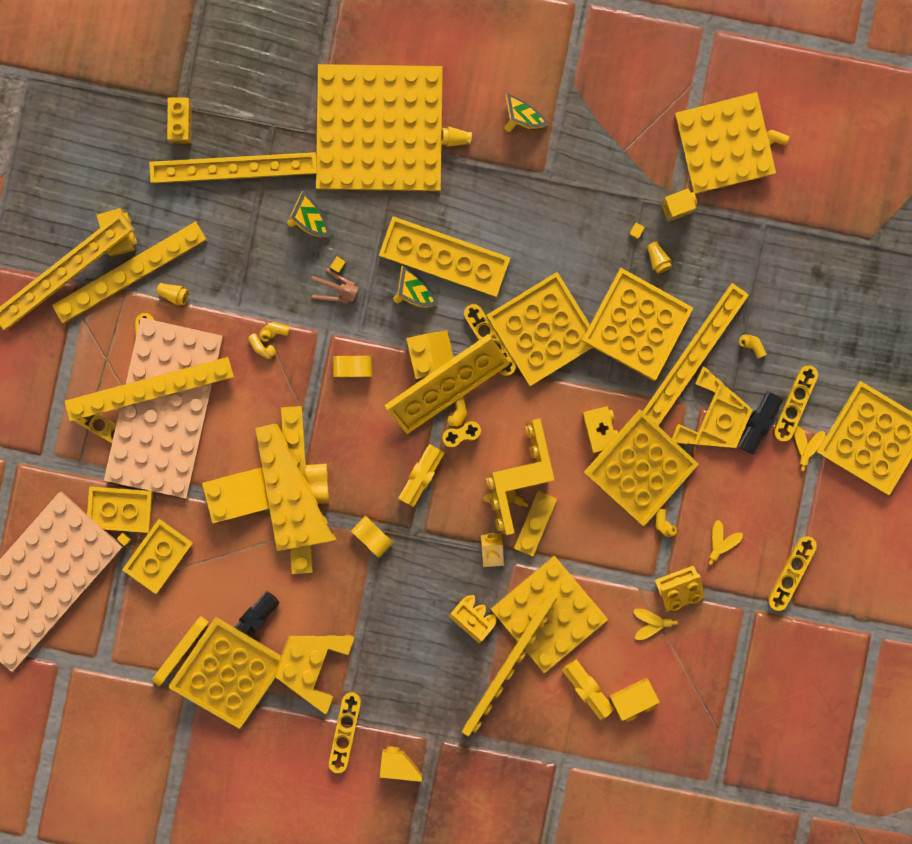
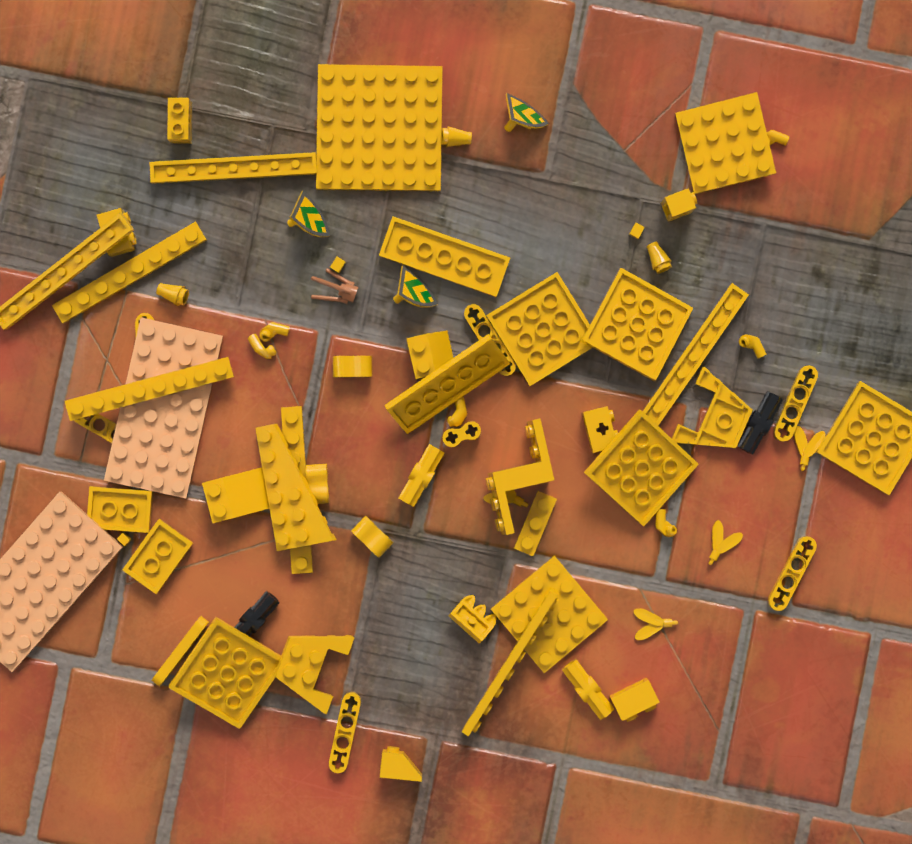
(492, 550): yellow bracket -> none
(680, 588): yellow bracket -> none

